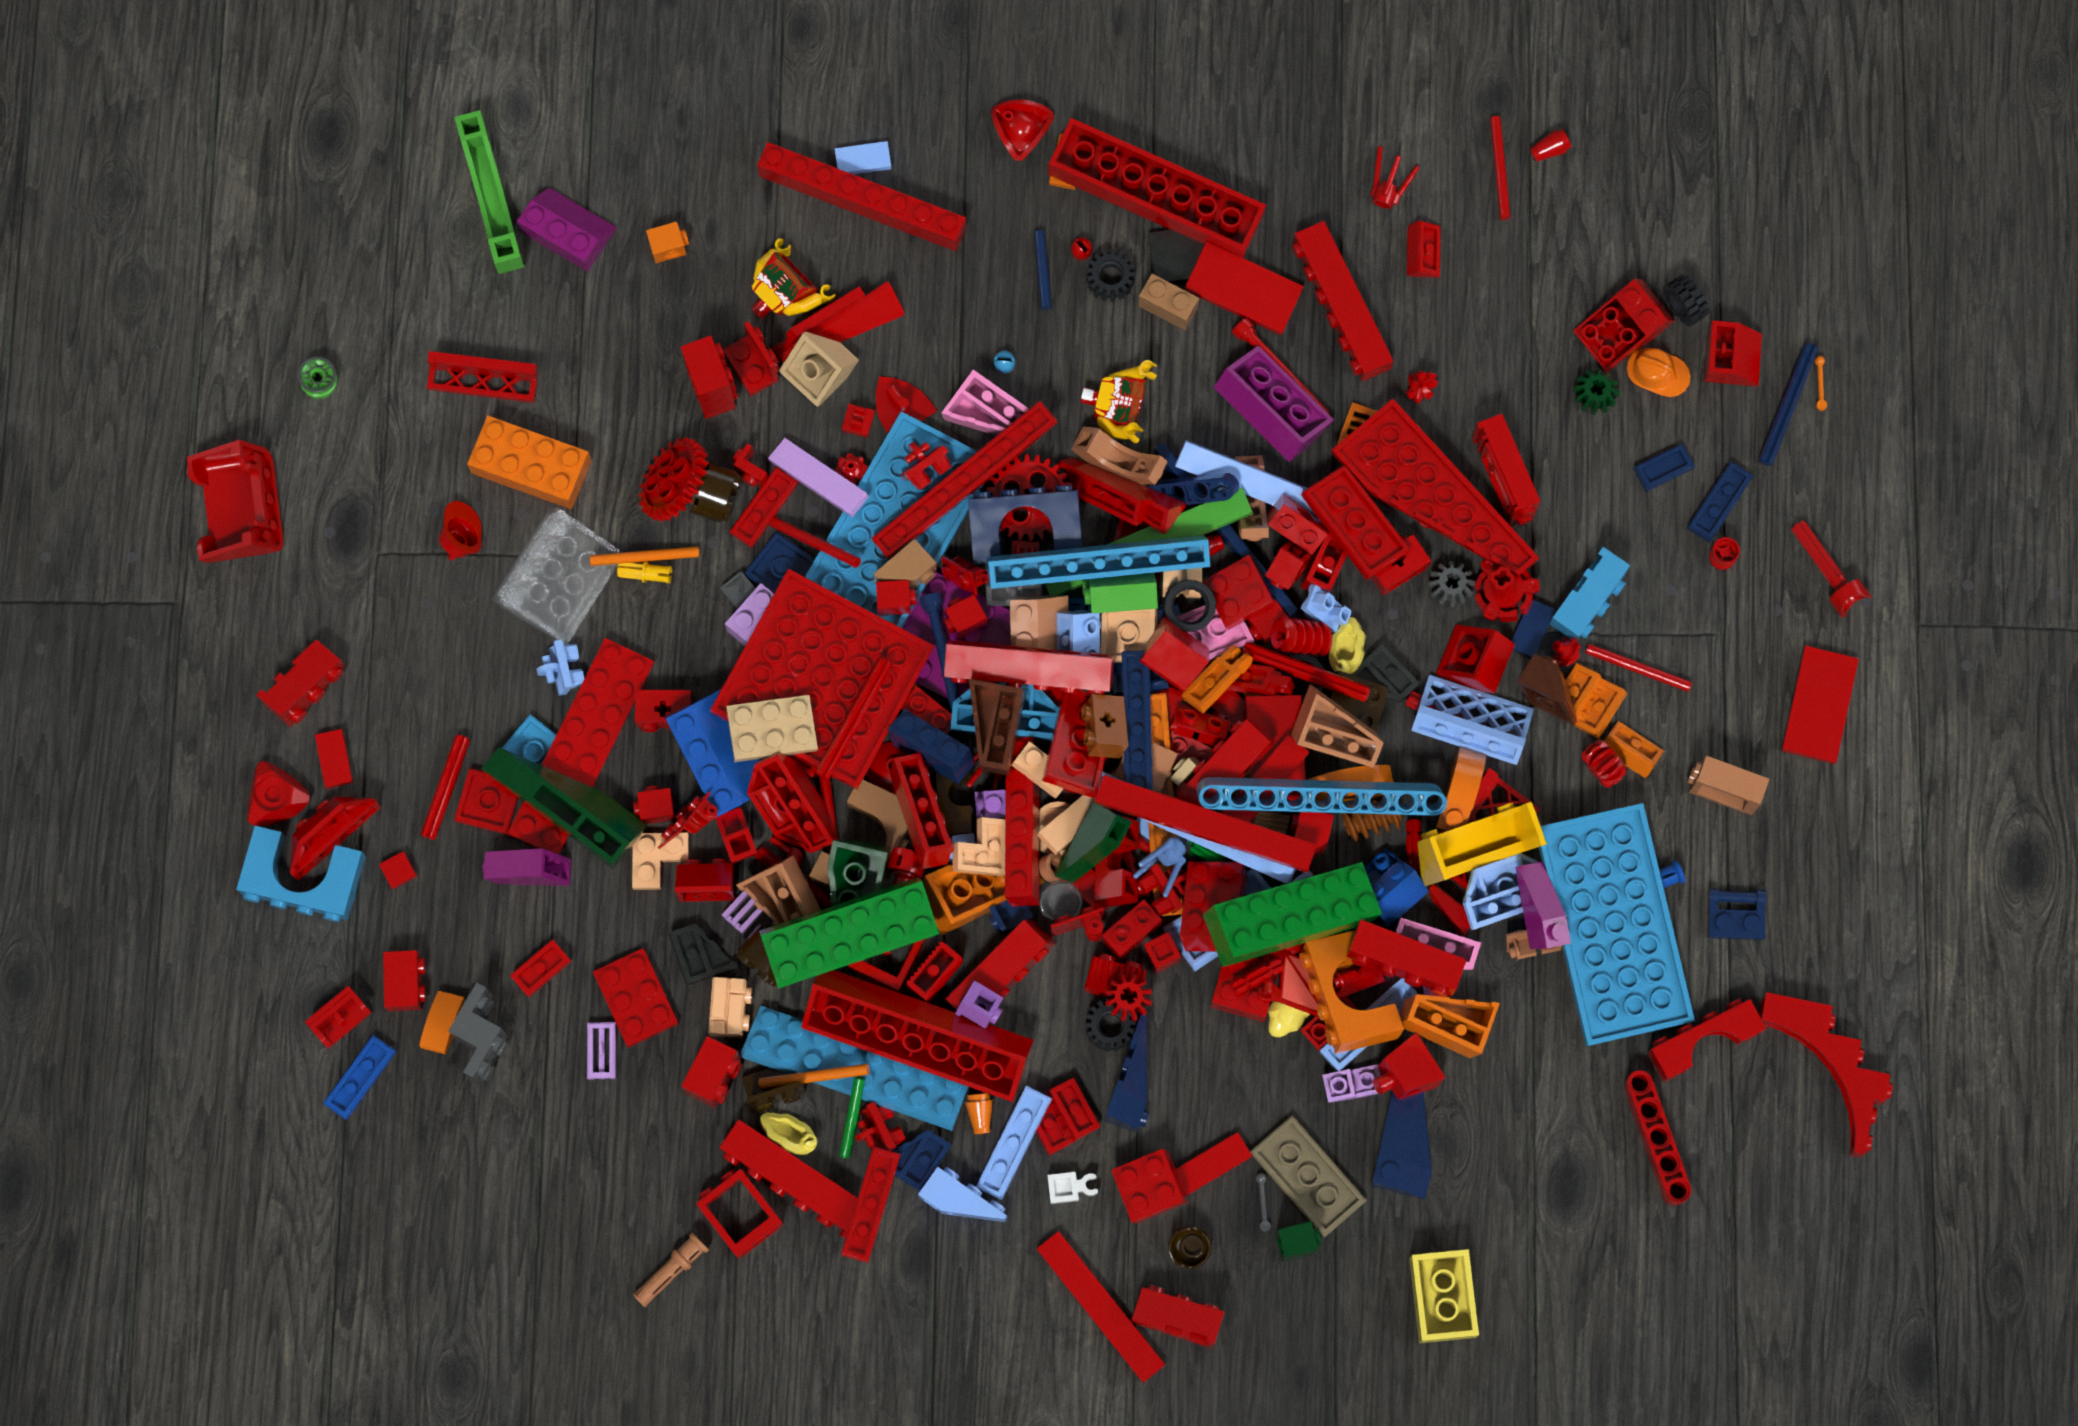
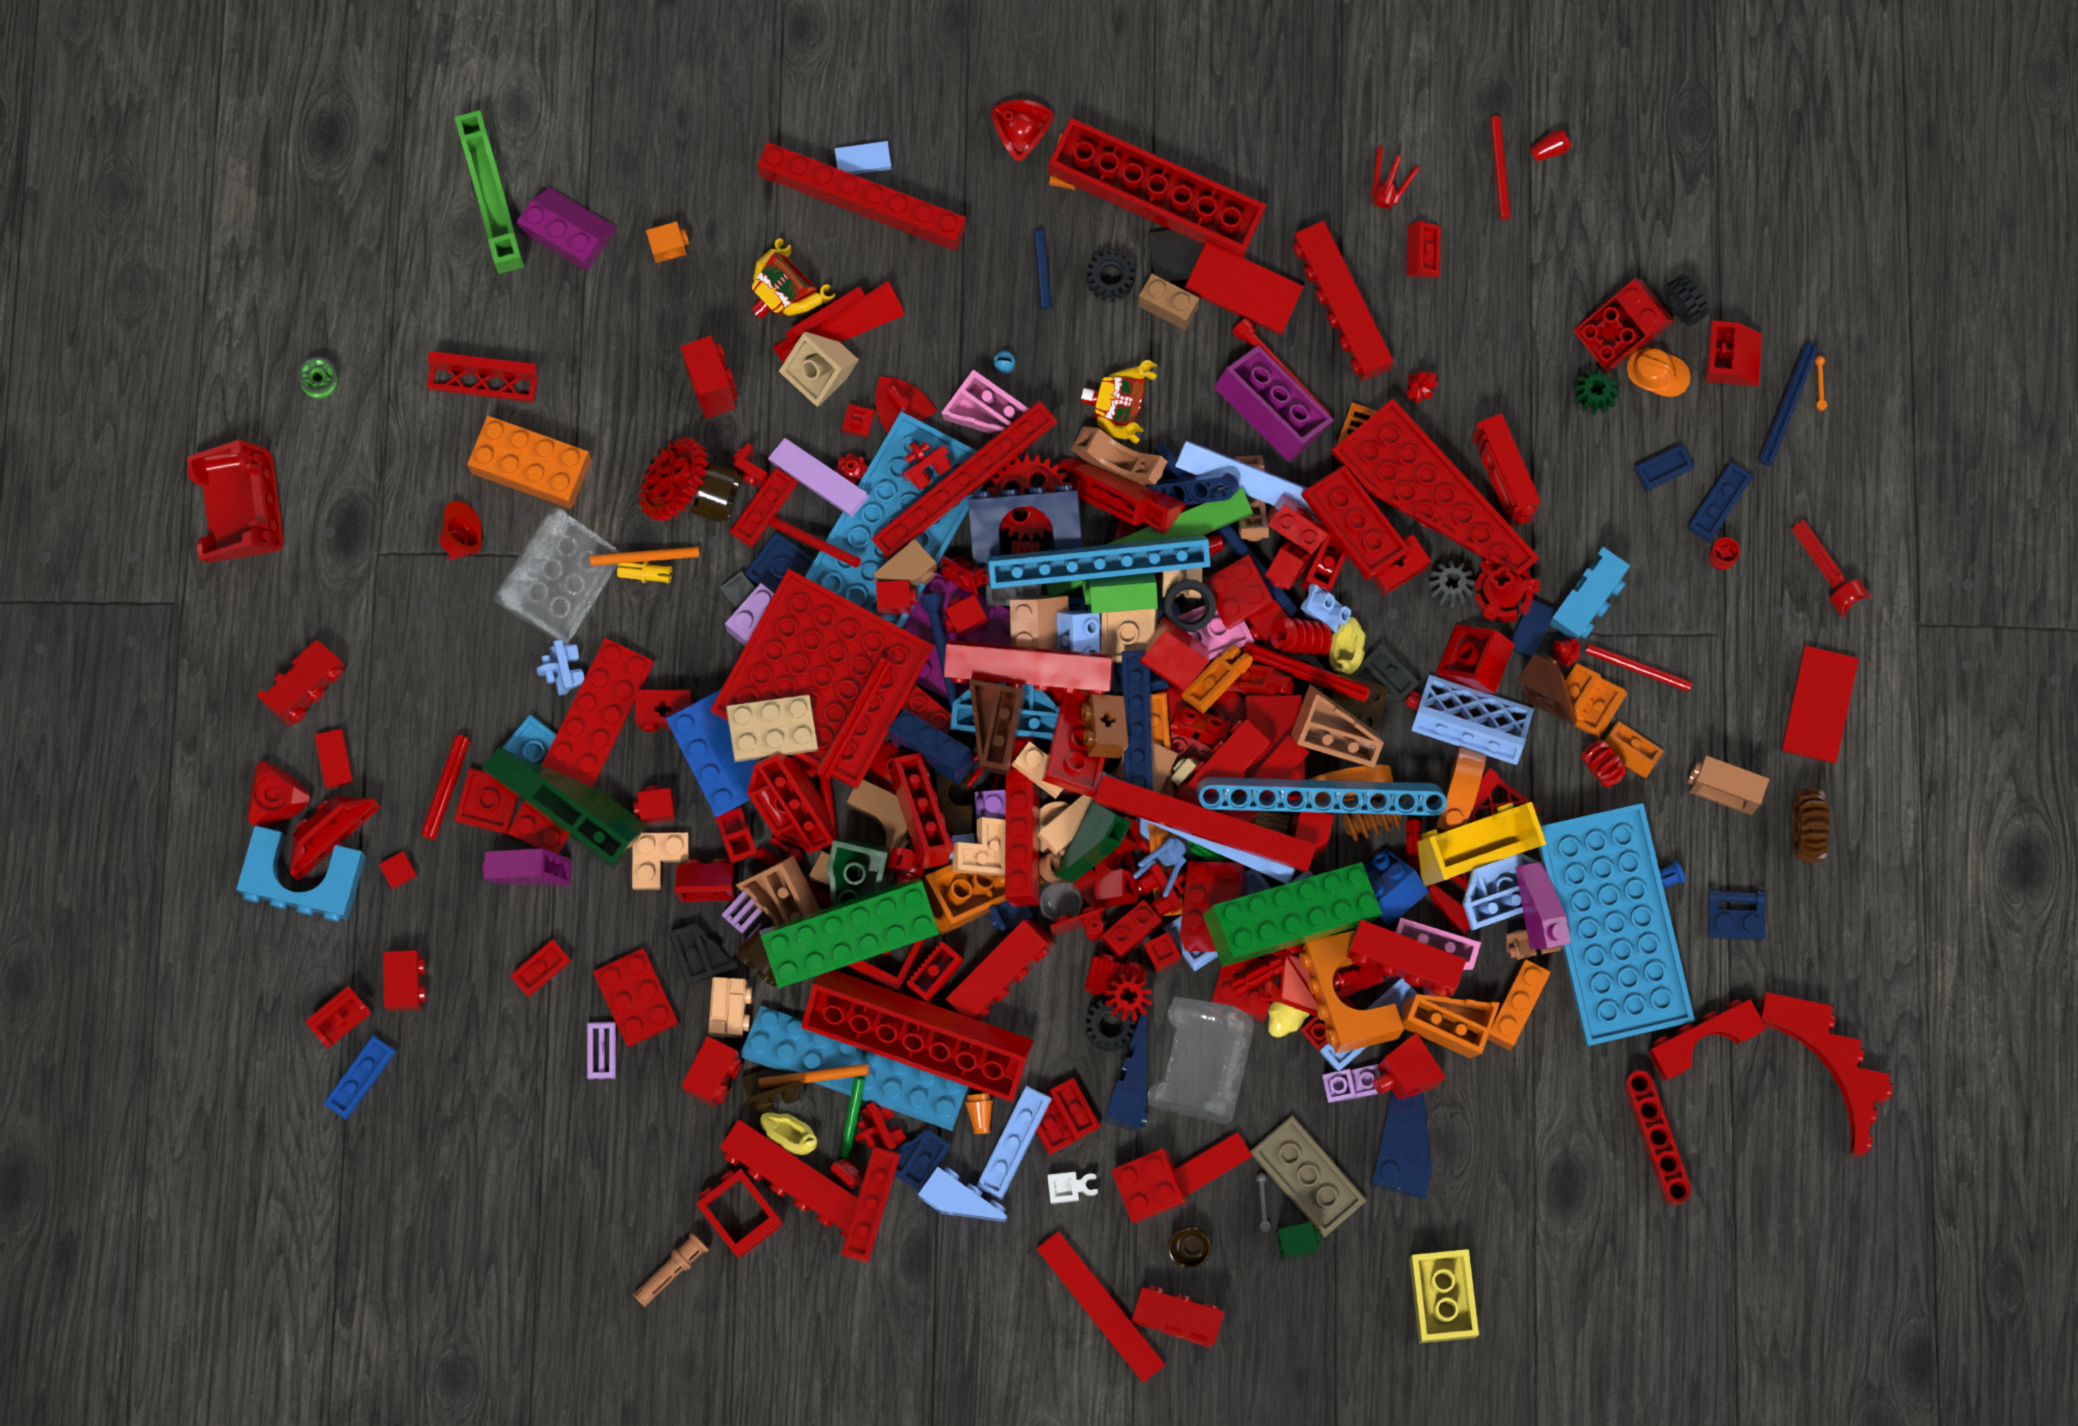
(439, 1020): orange slope -> none
(479, 1034): dark grey bracket -> none
(691, 818): red hinge -> none
(752, 362): red bracket -> none
(848, 1173): none -> red slope
(980, 1005): medium lavender brick -> none
(1077, 251): red hinge -> none
(1204, 1060): none -> clear windscreen
(1518, 1005): none -> orange brick
(1810, 825): none -> reddish brown gear

